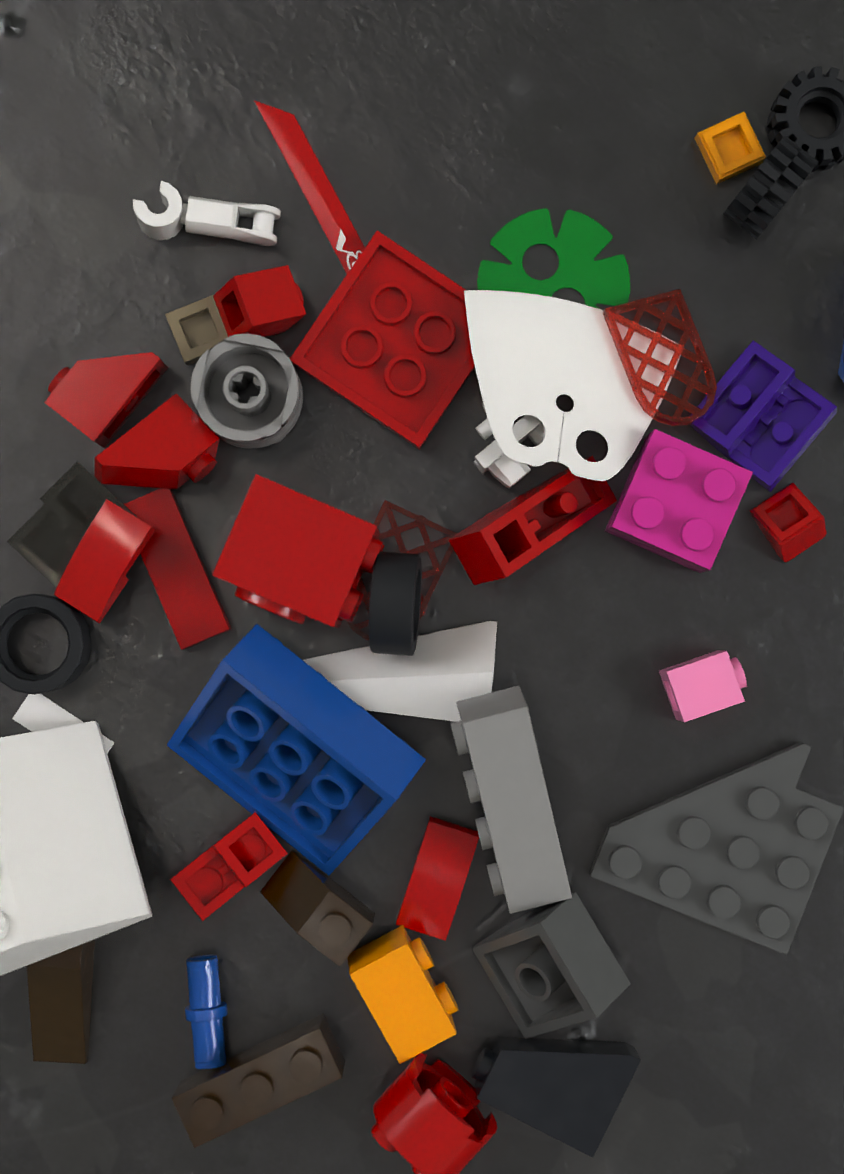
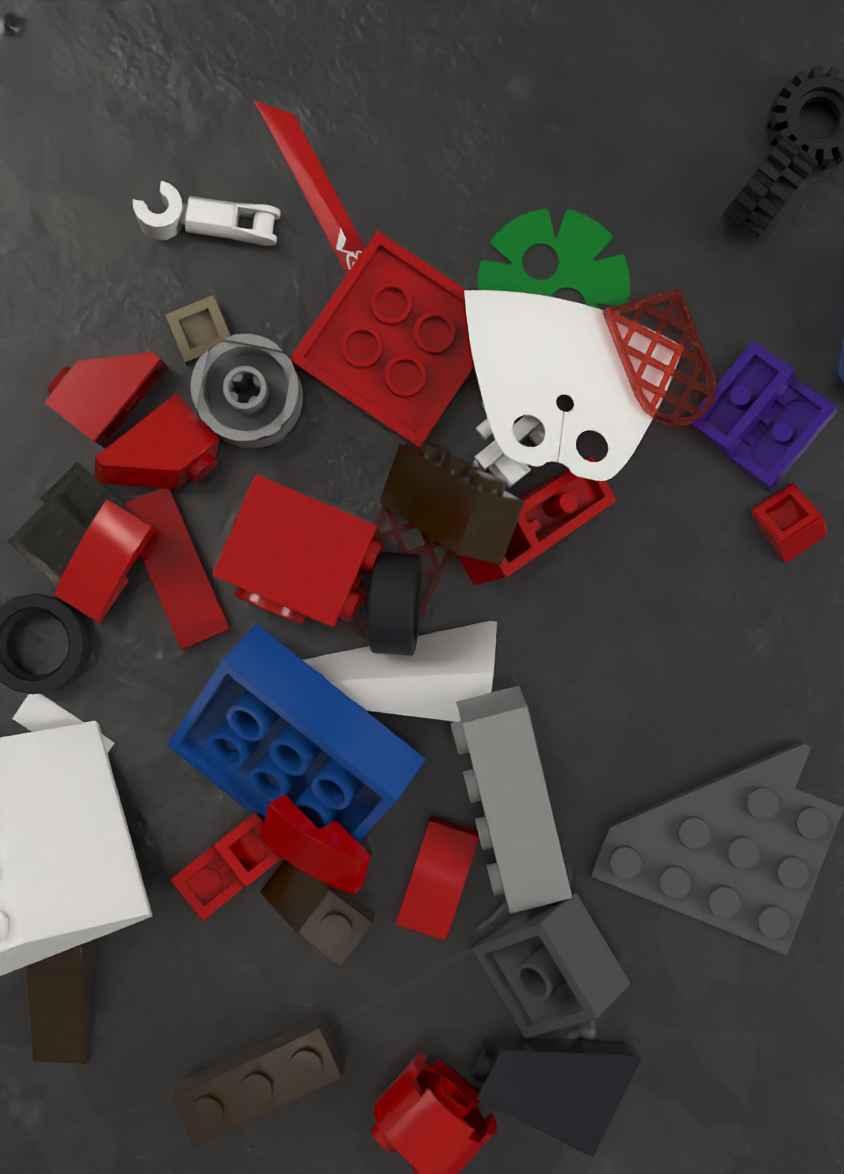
(206, 1011): blue pin -> none
(260, 302): red brick -> none
(323, 854): none -> red slope
(402, 993): light orange brick -> none
(452, 501): none -> dark brown brick
(678, 501): dark pink brick -> none
(704, 685): bright pink brick -> none
(730, 147): light orange tile -> none

